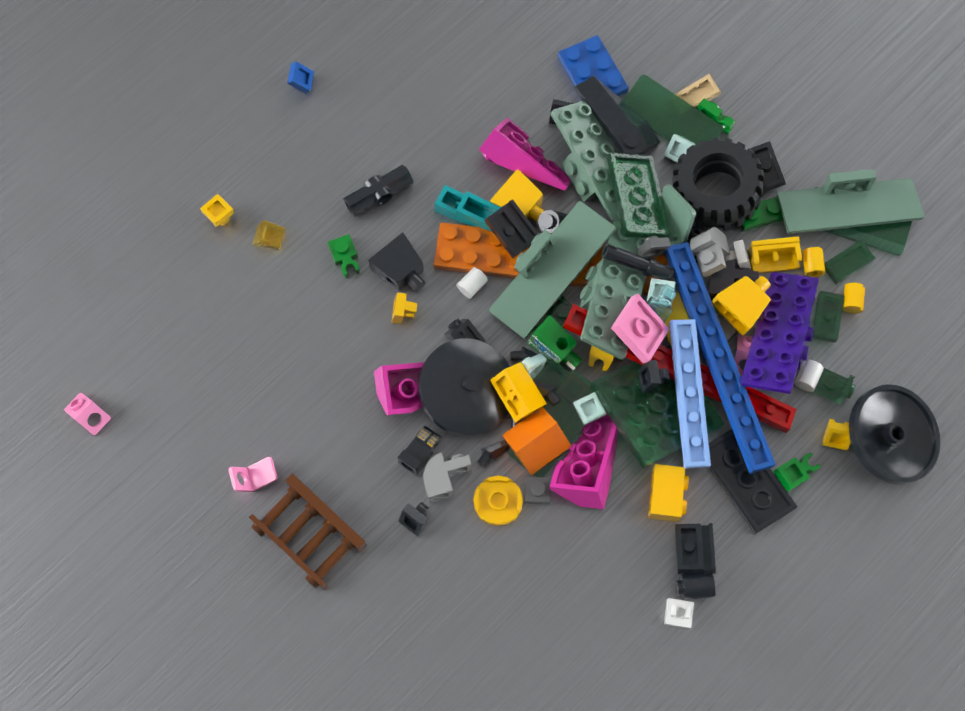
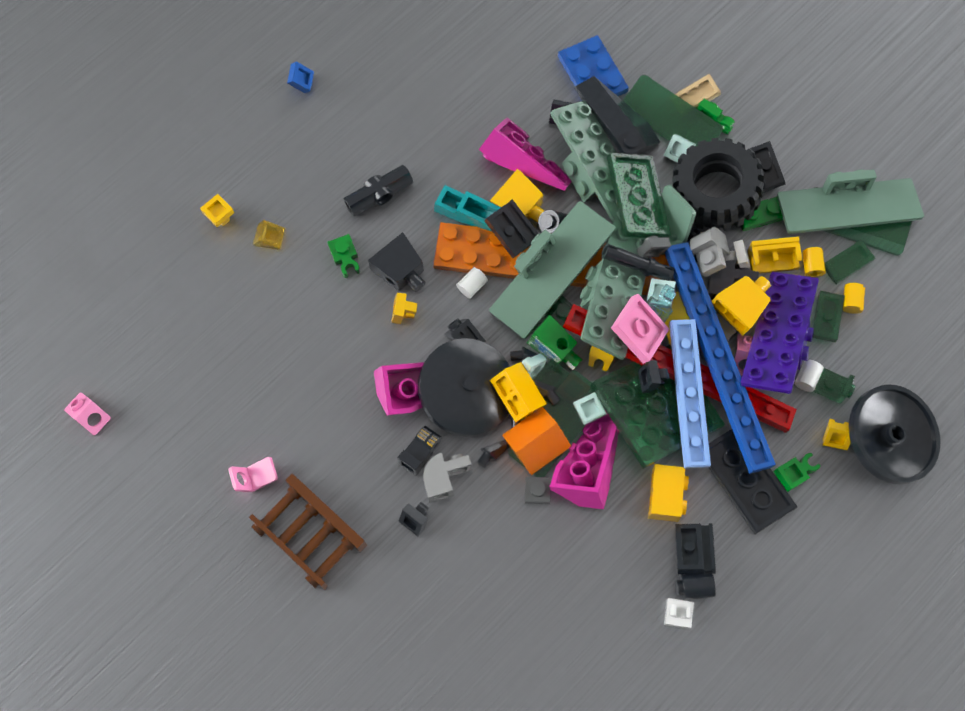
(498, 500): yellow tile -> none

